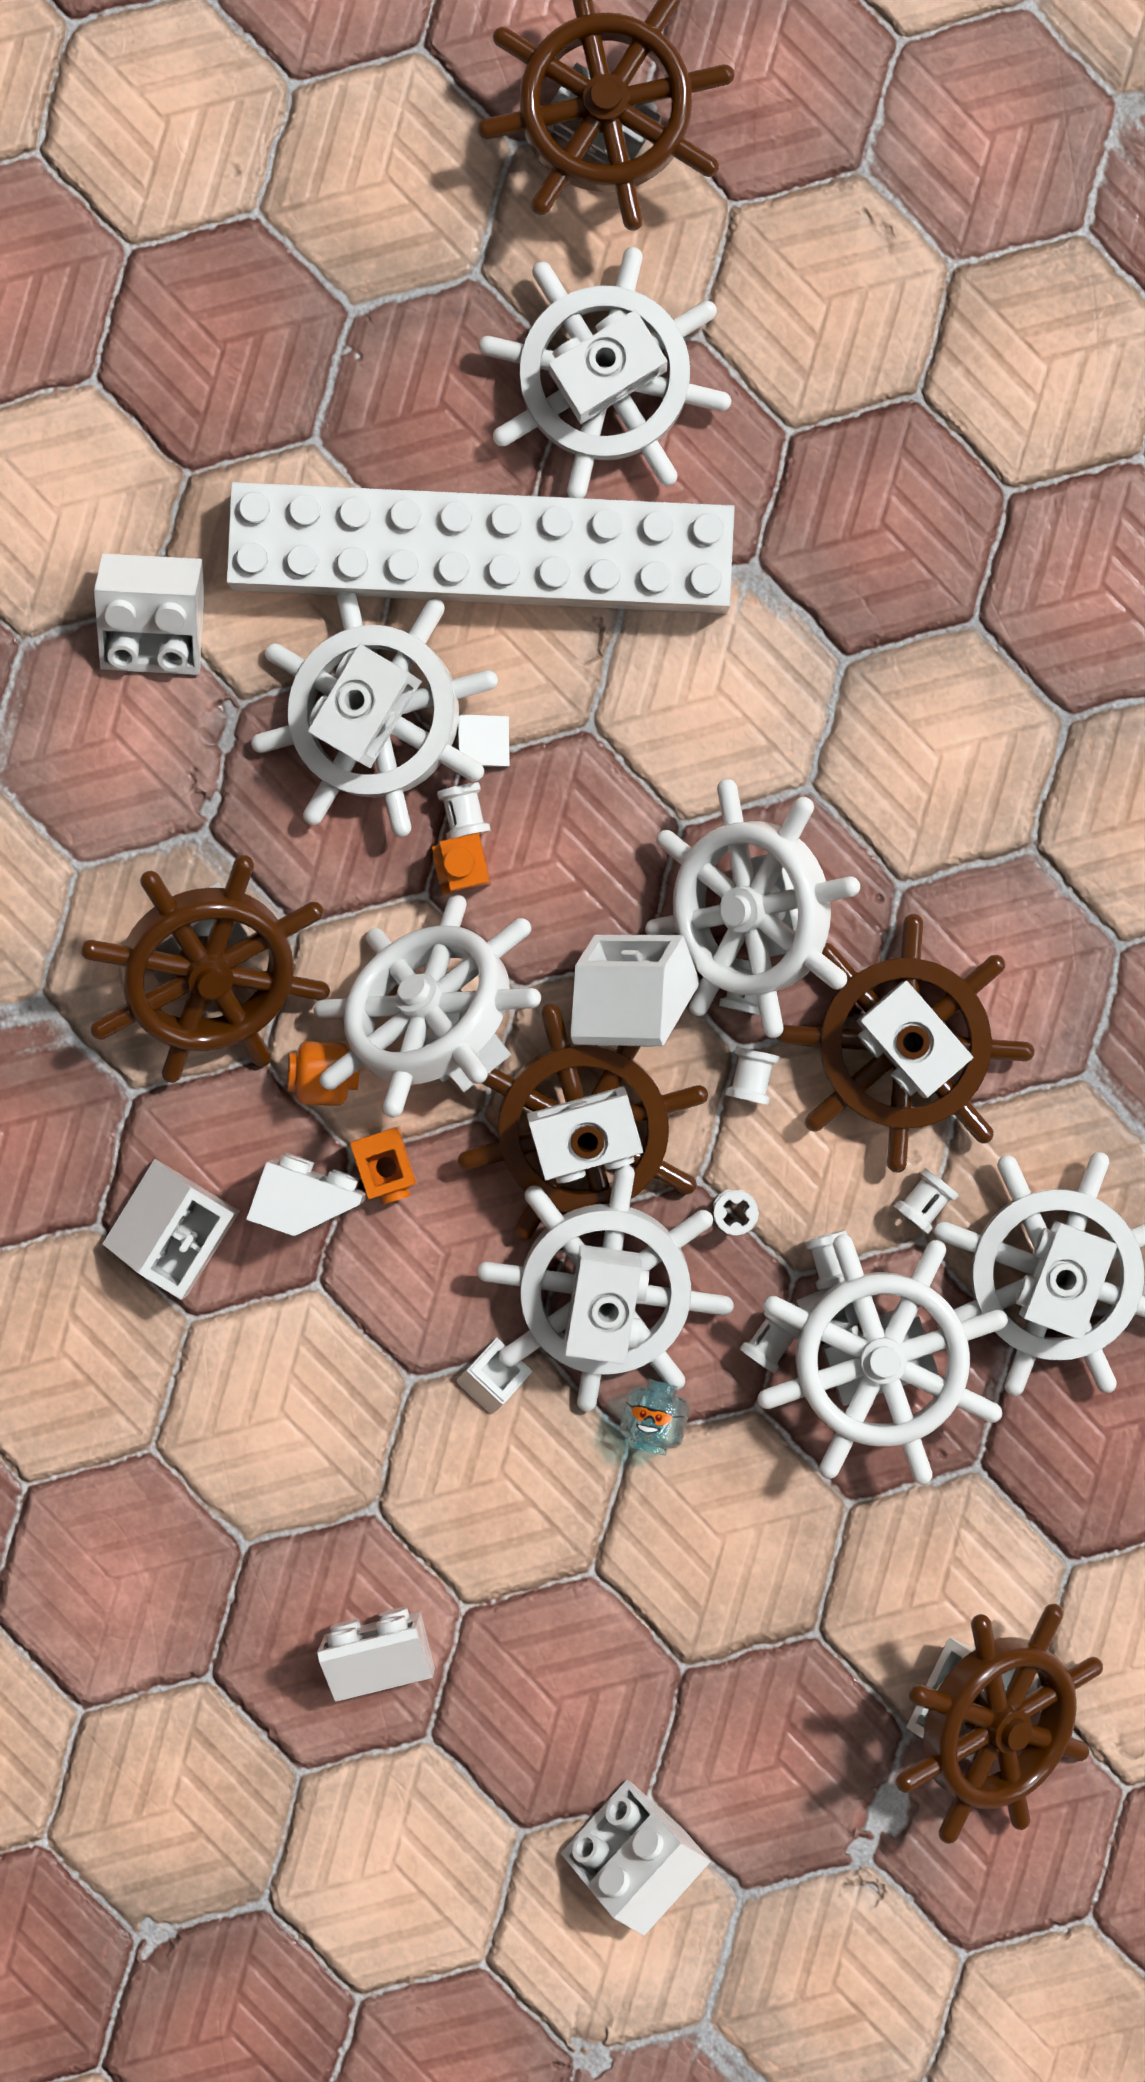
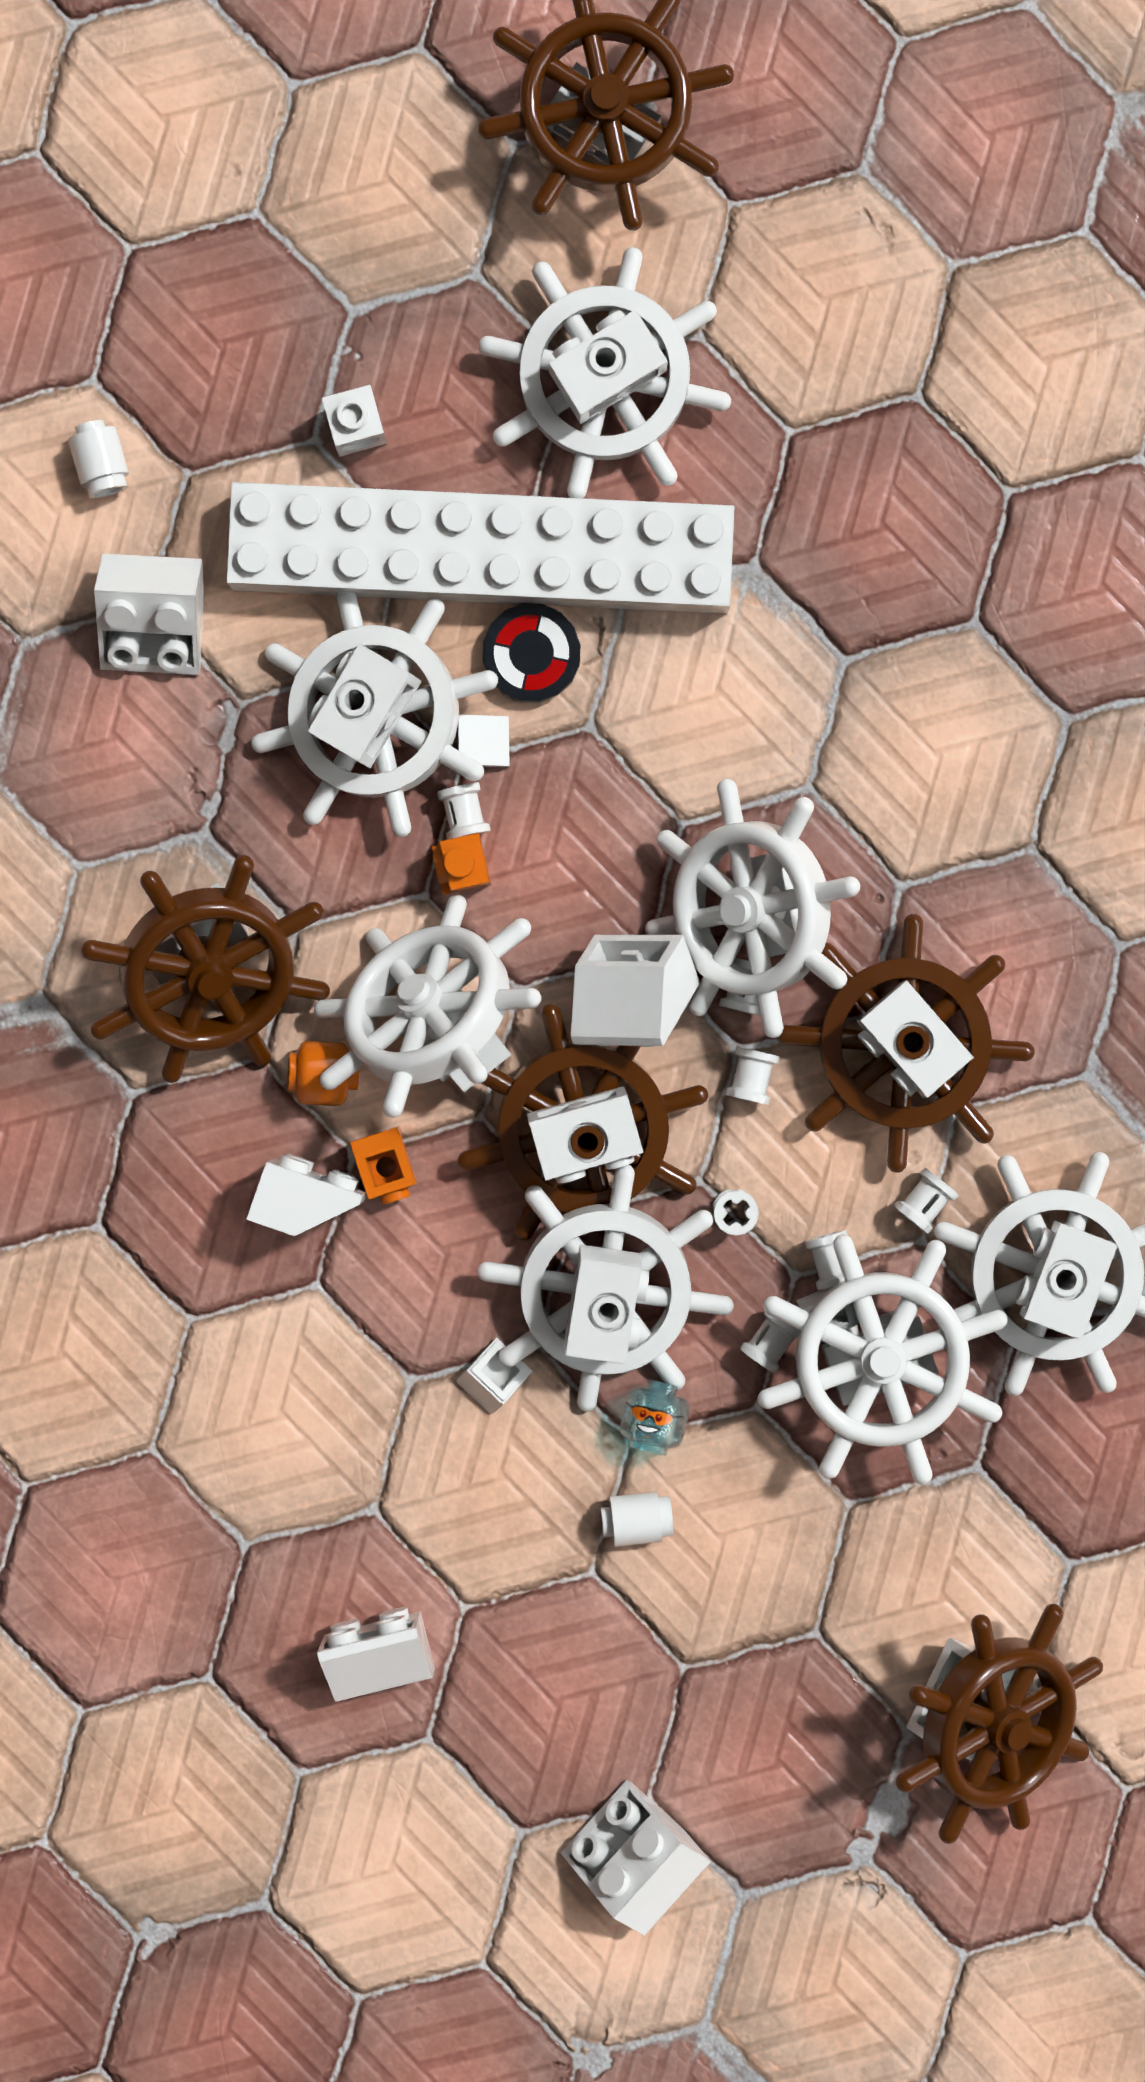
(99, 459): none -> white brick
(170, 1229): white slope -> none
(354, 420): none -> white brick
(532, 652): none -> tile
(637, 1519): none -> white brick

